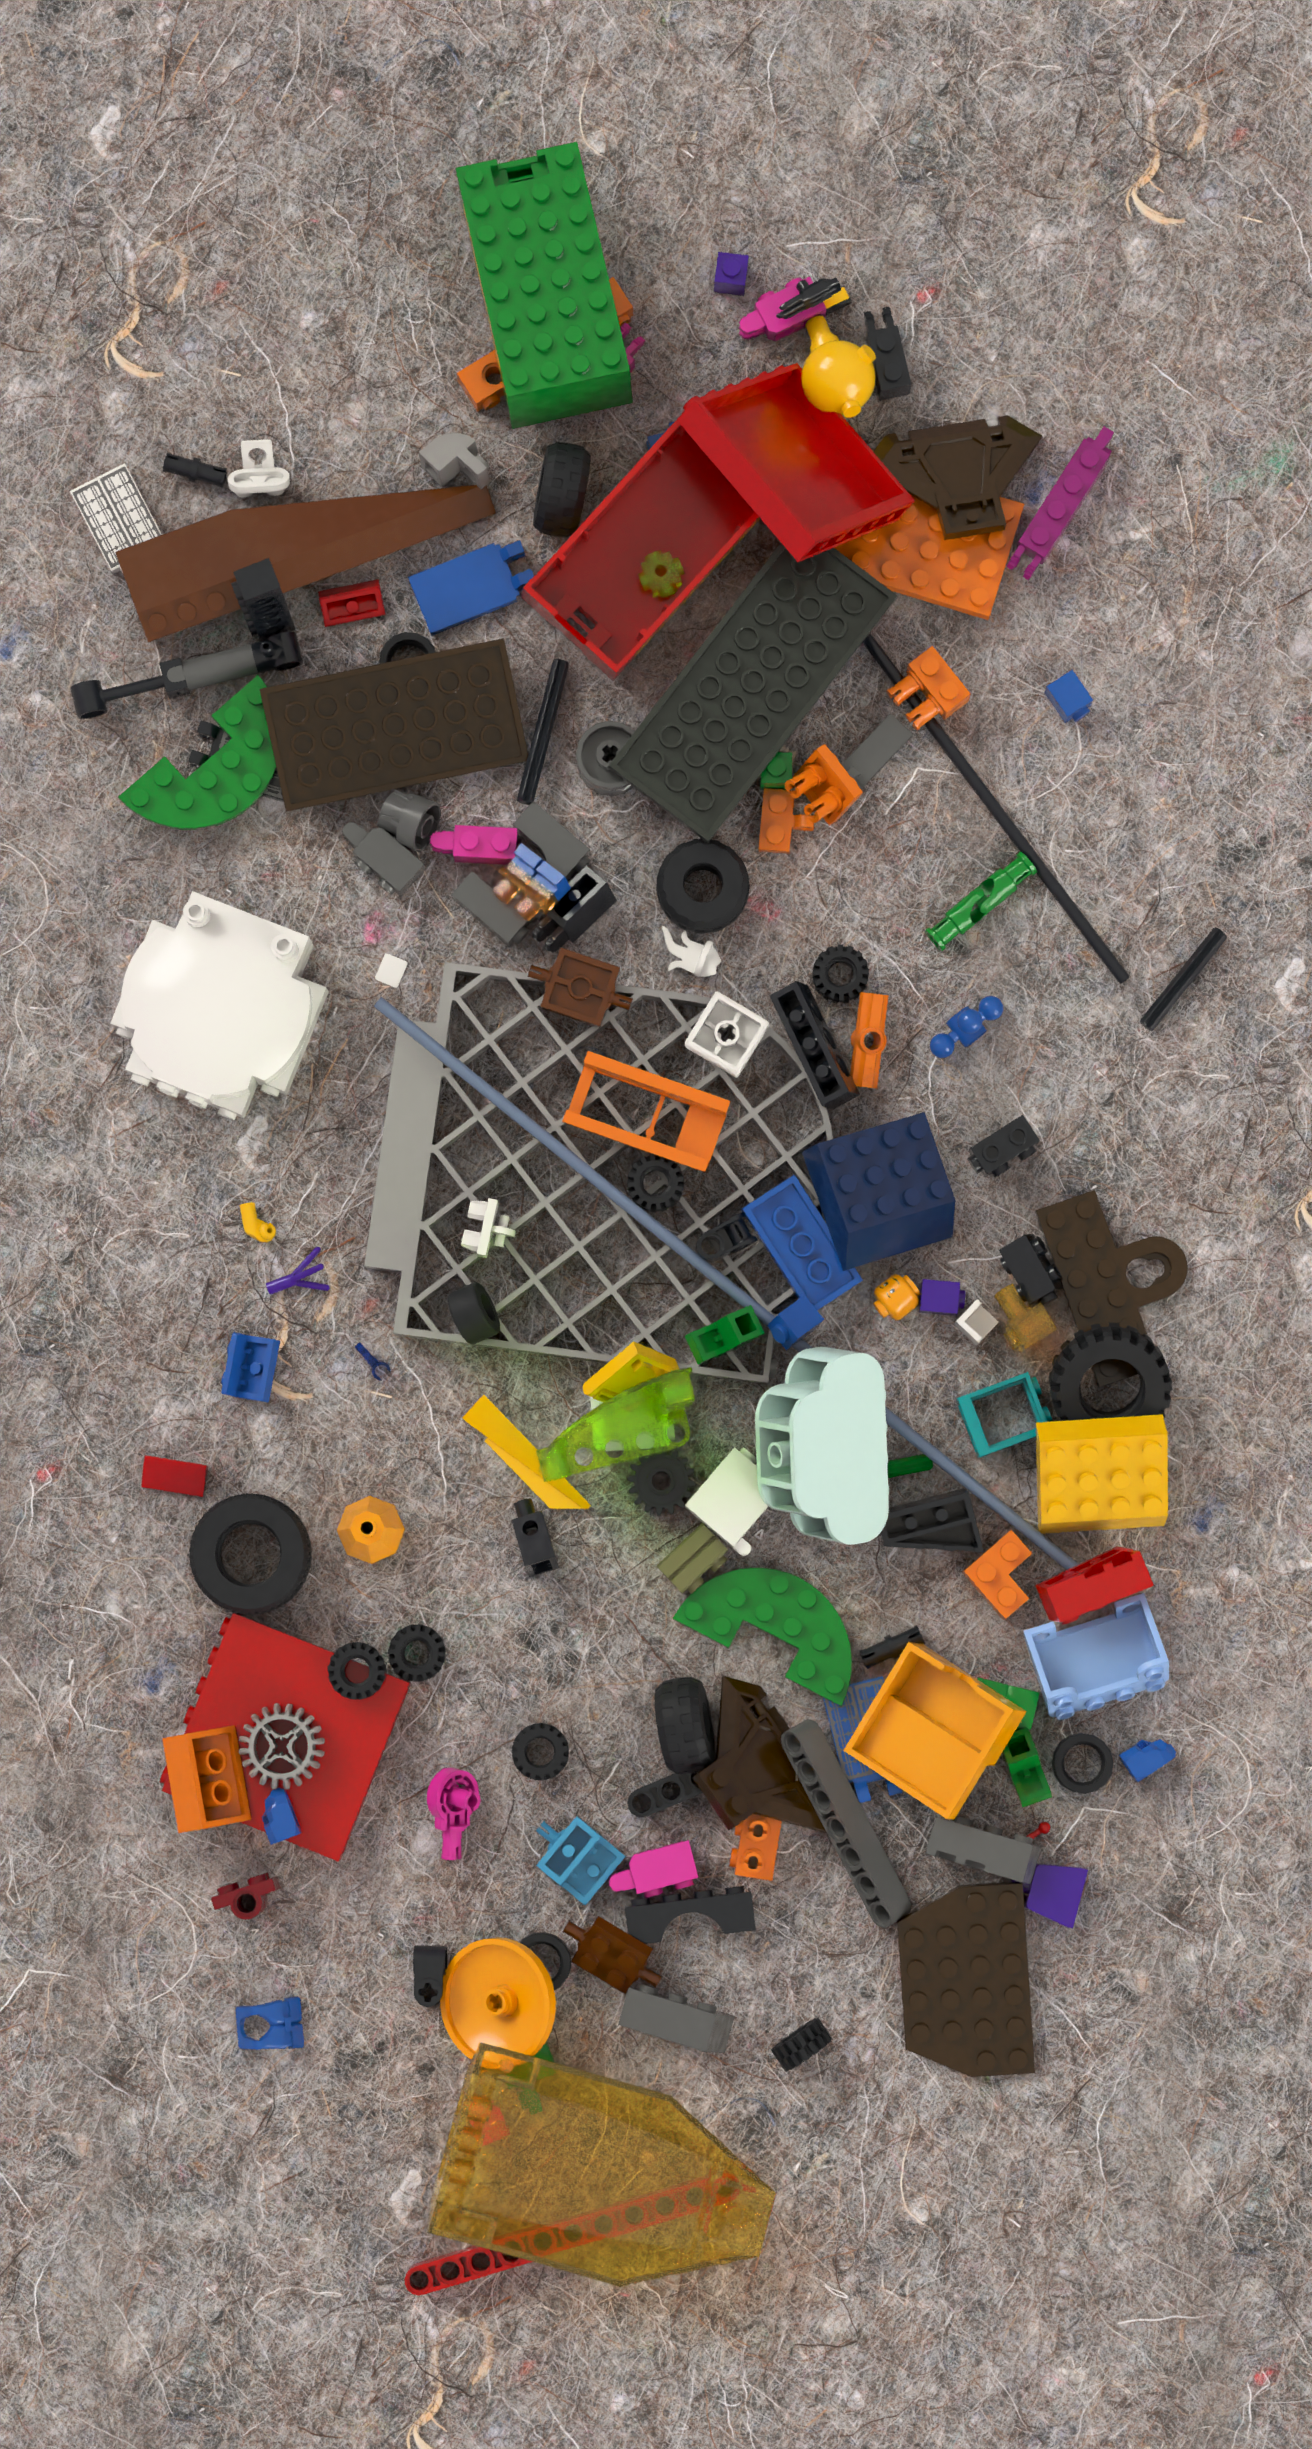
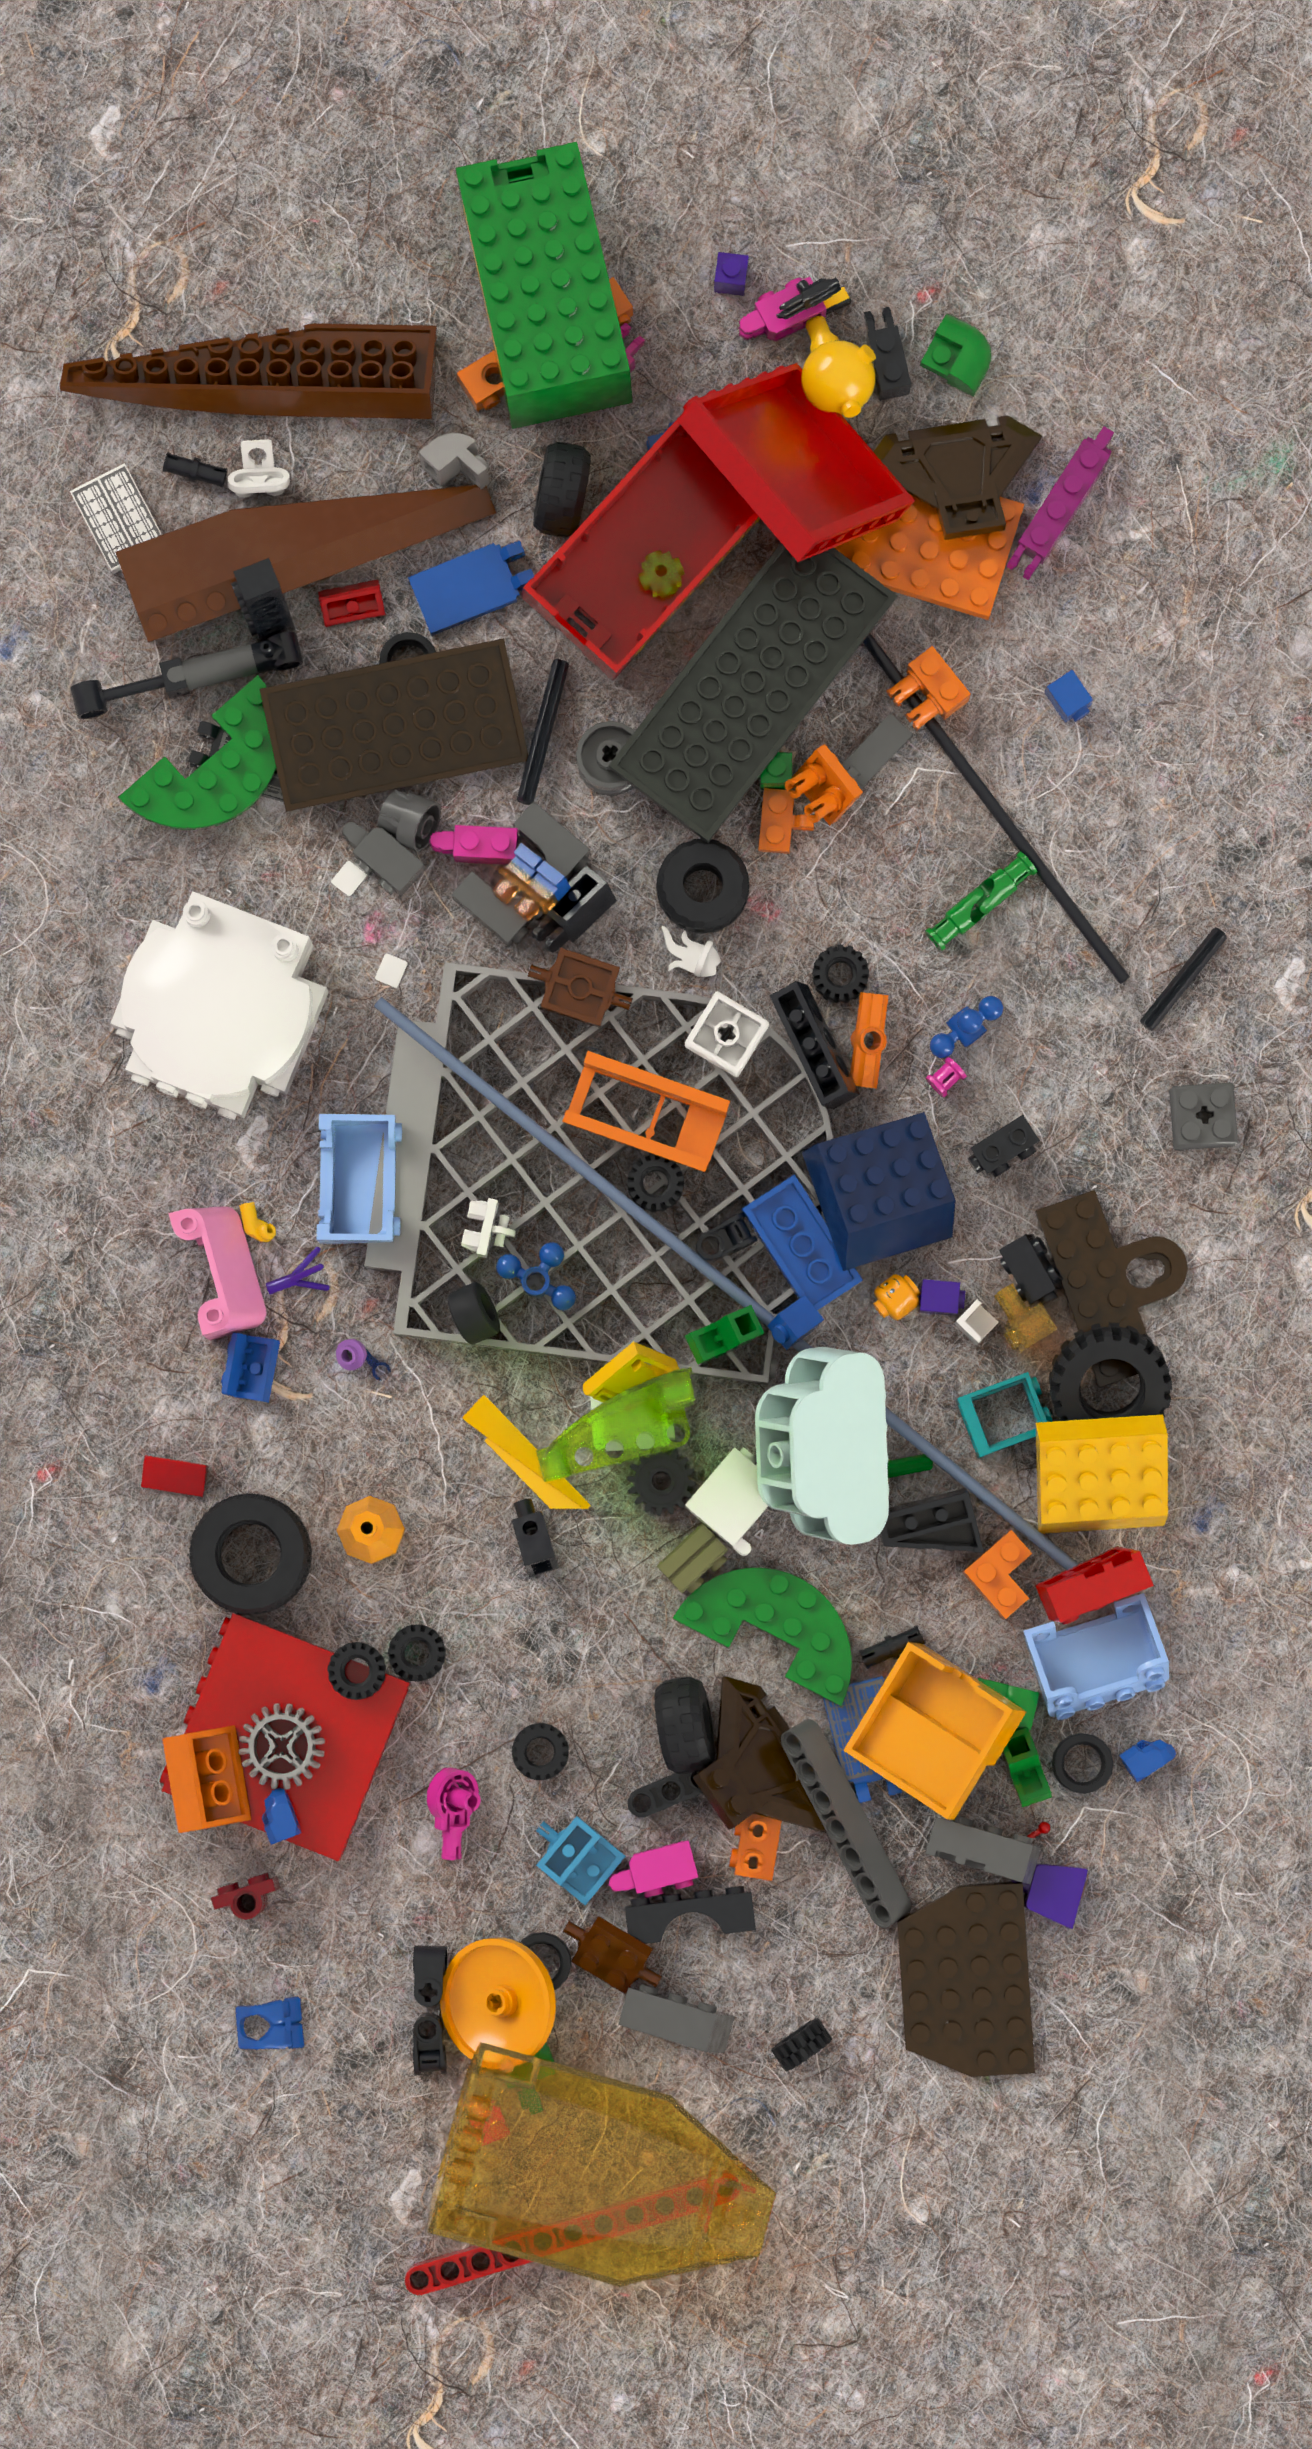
(238, 1290): none -> bright pink windscreen
(292, 373): none -> reddish brown wedge
(348, 878): none -> white sticker
(349, 1177): none -> light blue windscreen
(358, 1354): none -> medium lavender plate
(429, 2047): none -> black piece
(550, 1255): none -> blue piece
(946, 1077): none -> dark pink bush
(958, 354): none -> green brick
(1218, 1101): none -> dark grey brick

